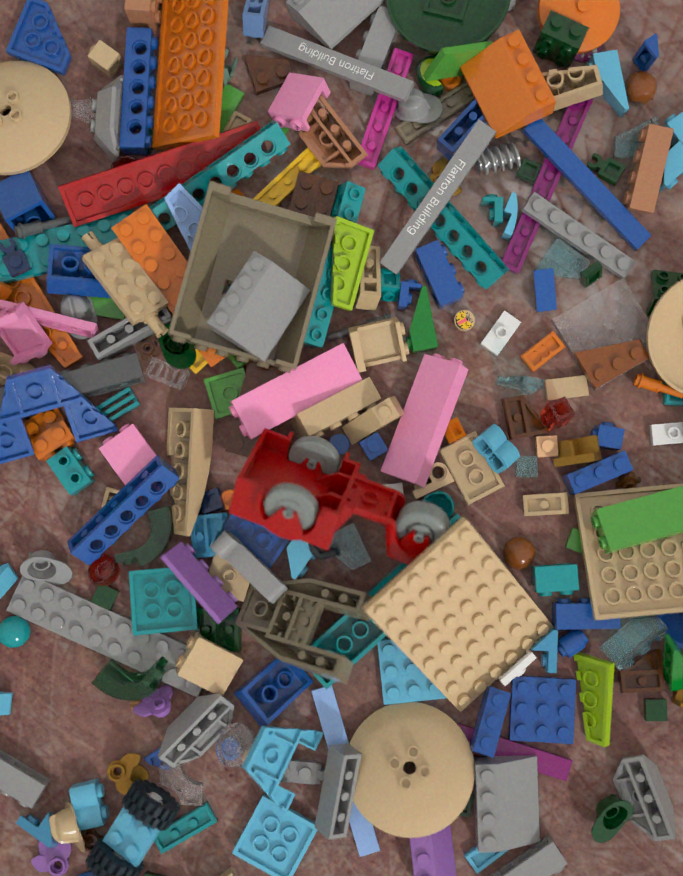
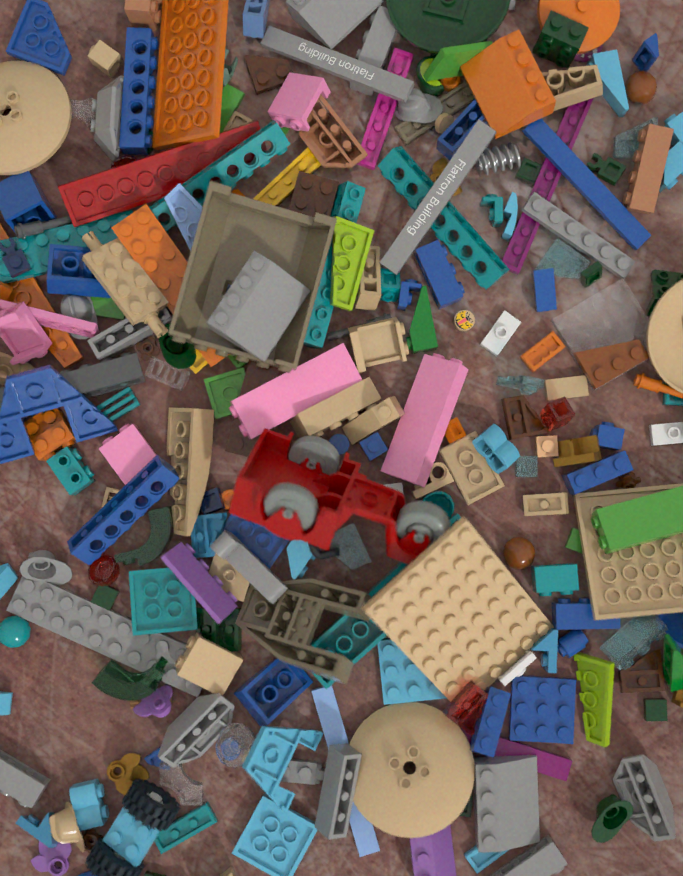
(443, 122): none -> tan tile
(467, 706): none -> clear red wing

